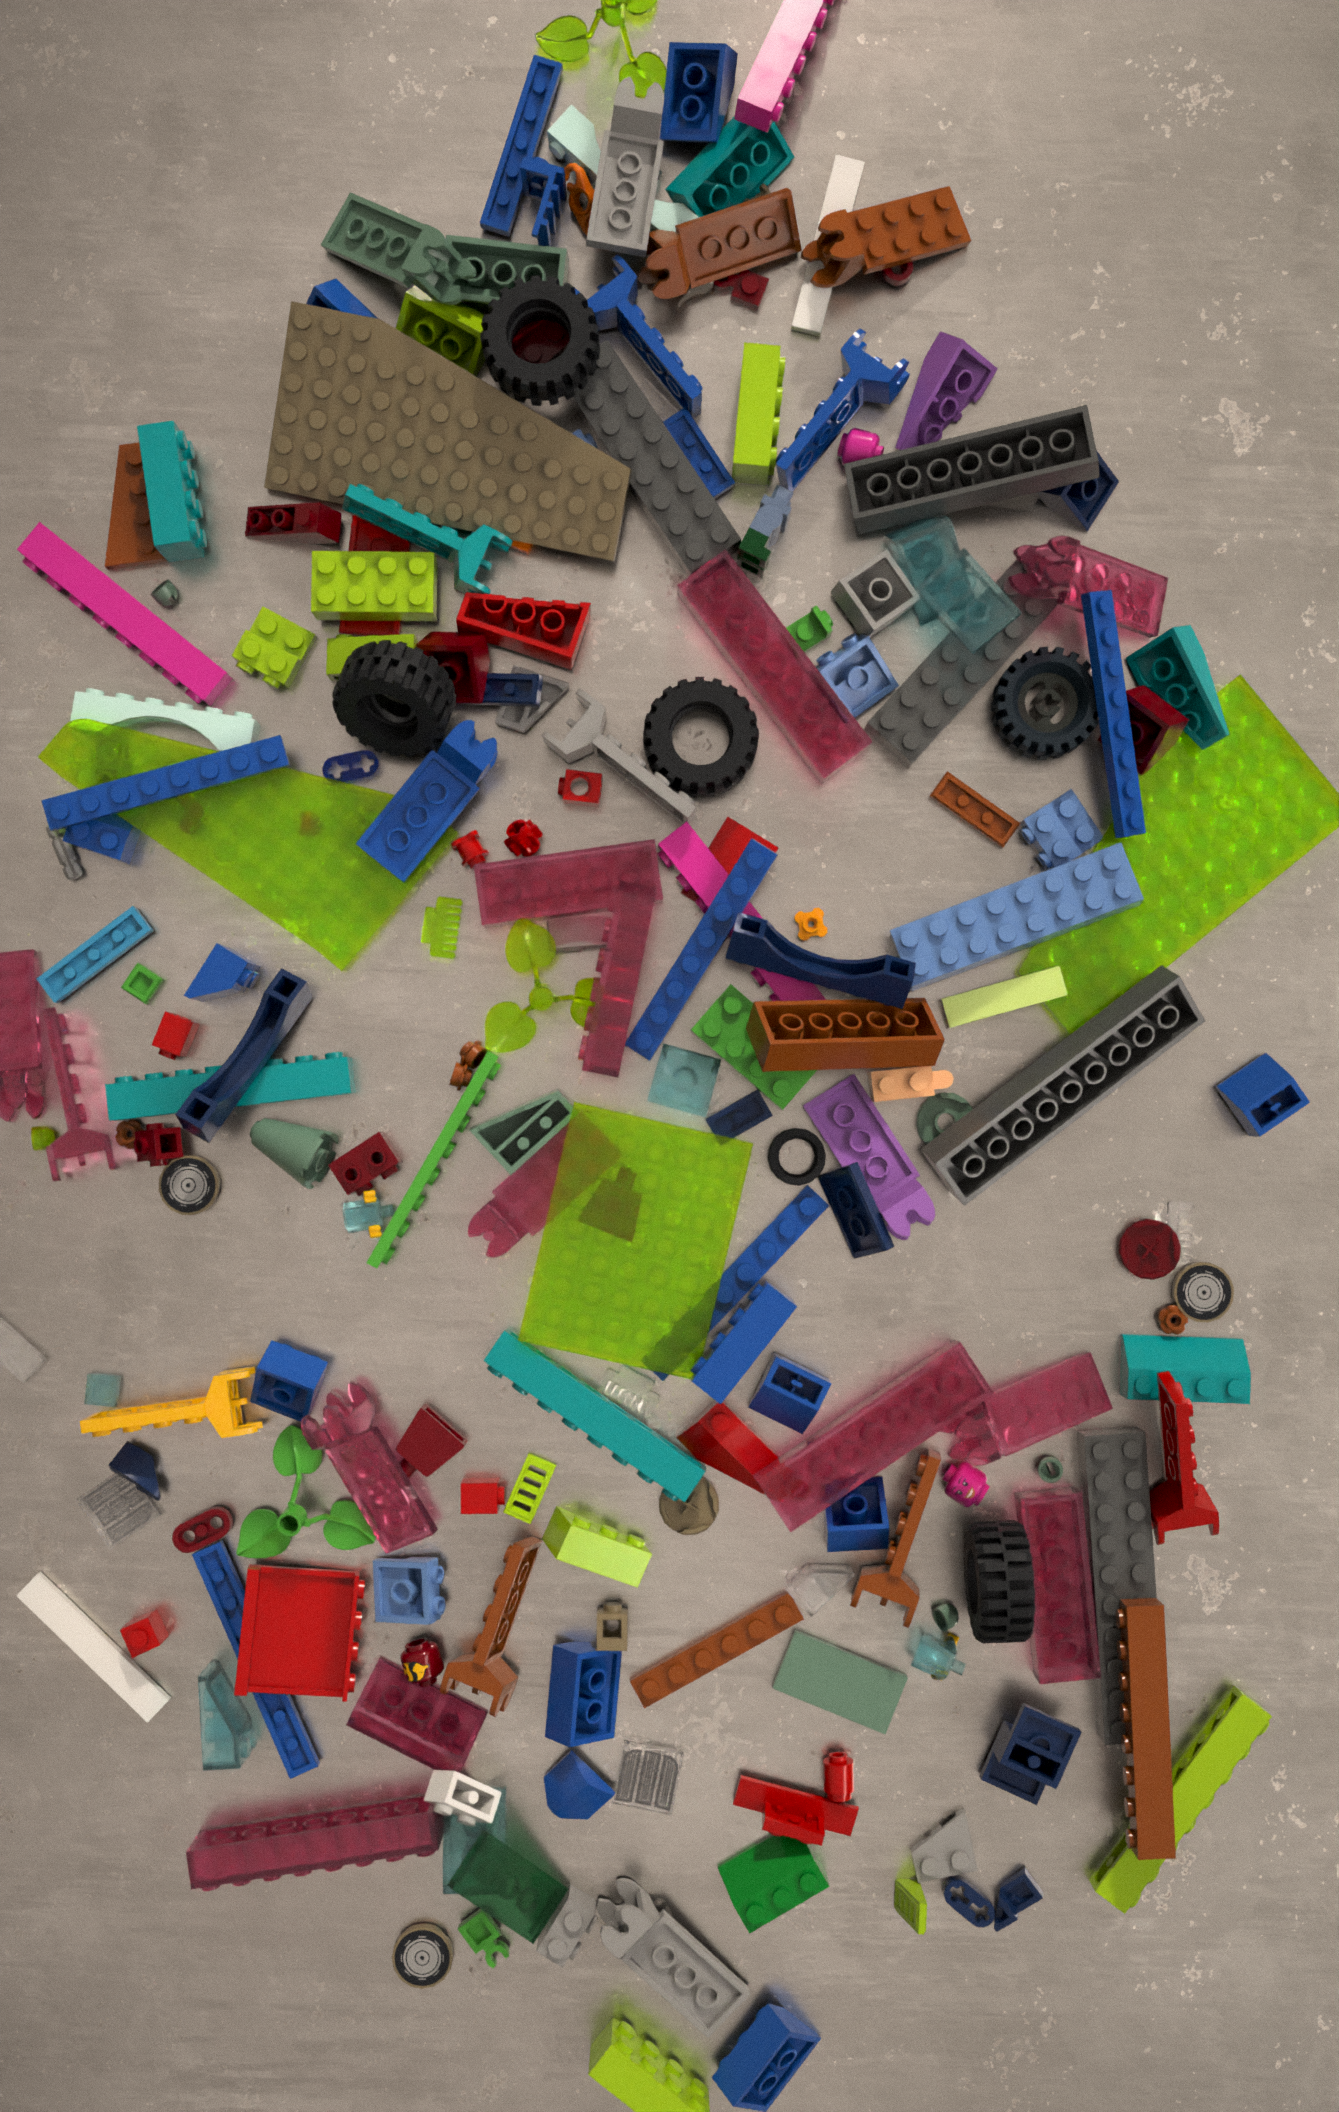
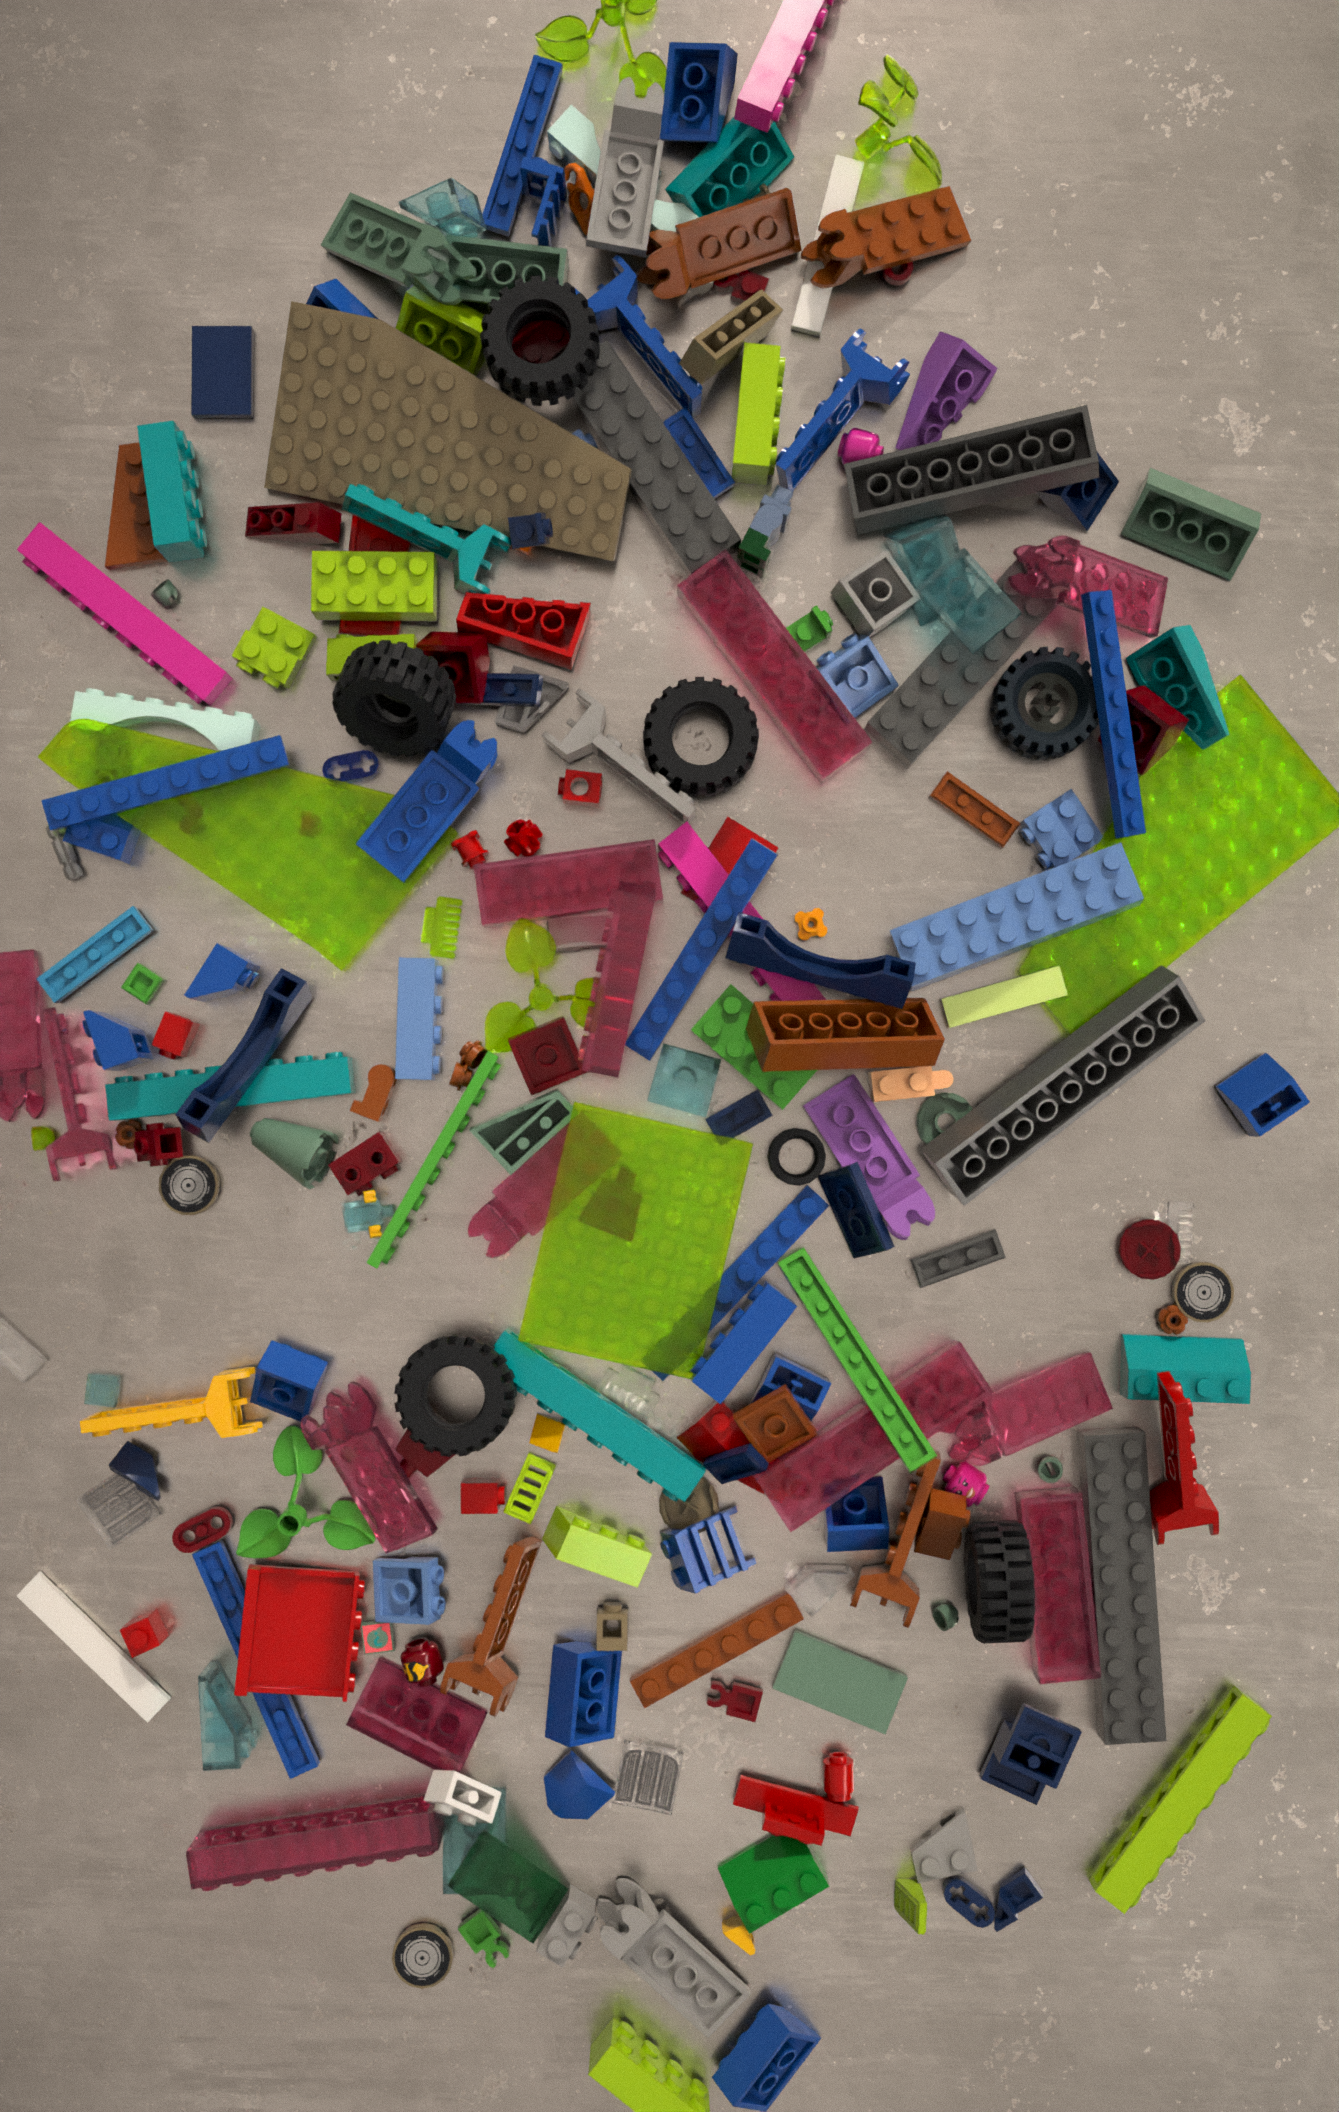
(116, 1042): none -> blue slope
(222, 371): none -> dark blue tile
(377, 1637): none -> tile
(378, 1094): none -> dark orange leg
(417, 1019): none -> medium blue brick
(423, 1421): none -> black tyre
(447, 208): none -> clear light blue slope
(530, 530): none -> dark blue bracket
(546, 1055): none -> dark red plate
(547, 1432): none -> yellow slope
(689, 1560): none -> blue plate
(726, 337): none -> dark tan brick
(735, 1463): none -> dark blue tile
(736, 1931): none -> yellow slope
(741, 1700): none -> dark red plate
(775, 1424): none -> dark orange tile
(857, 1361): none -> bright green plate
(877, 134): none -> clear neon green plant
(938, 1656): clear light blue piece -> none
(941, 1524): none -> dark orange brick
(957, 1258): none -> dark grey tile
(1147, 1728): dark orange brick -> none
(1191, 523): none -> sand green slope

